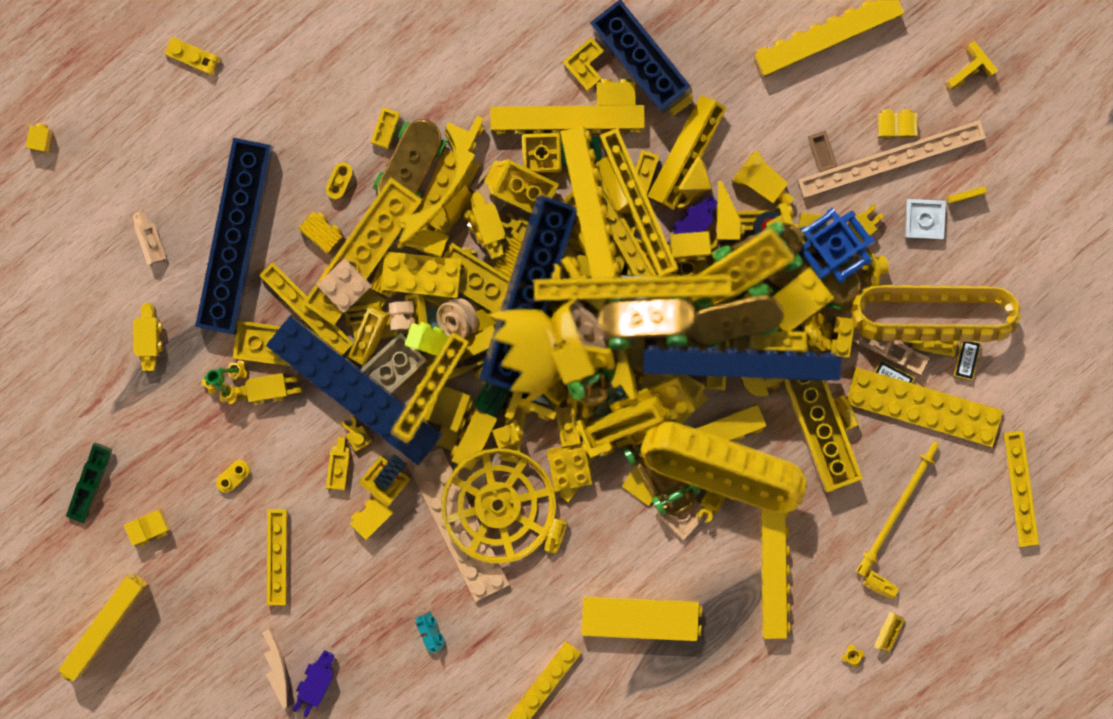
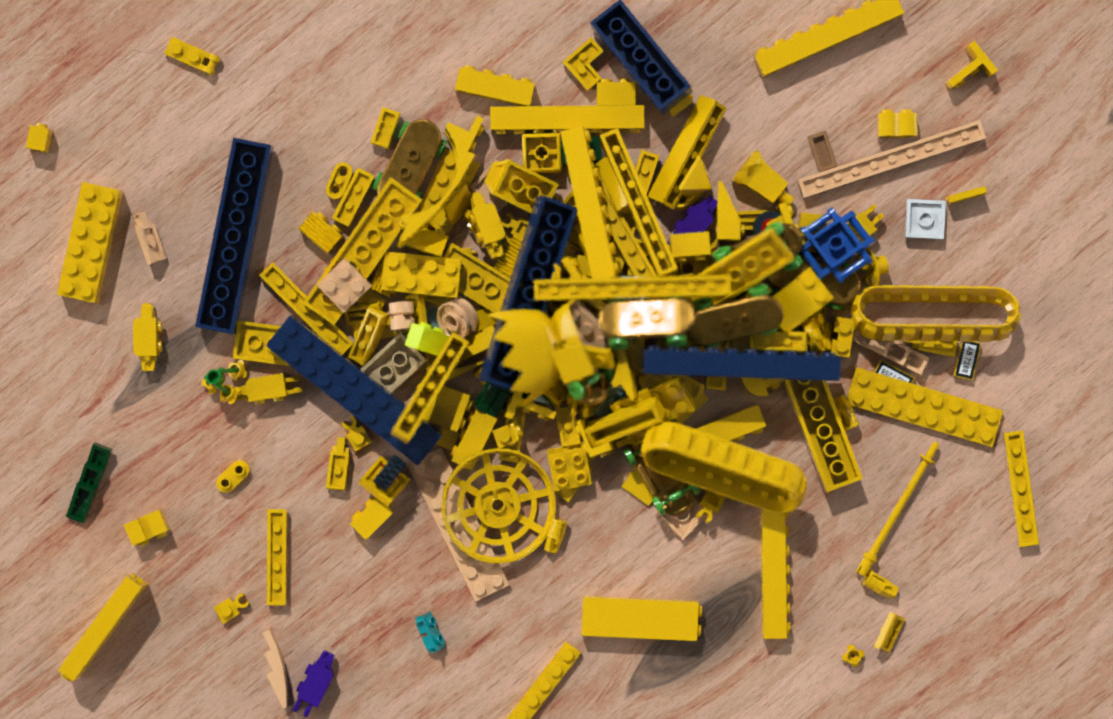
(90, 242): none -> yellow brick
(229, 609): none -> yellow plate
(353, 197): none -> yellow plate
(494, 87): none -> yellow brick

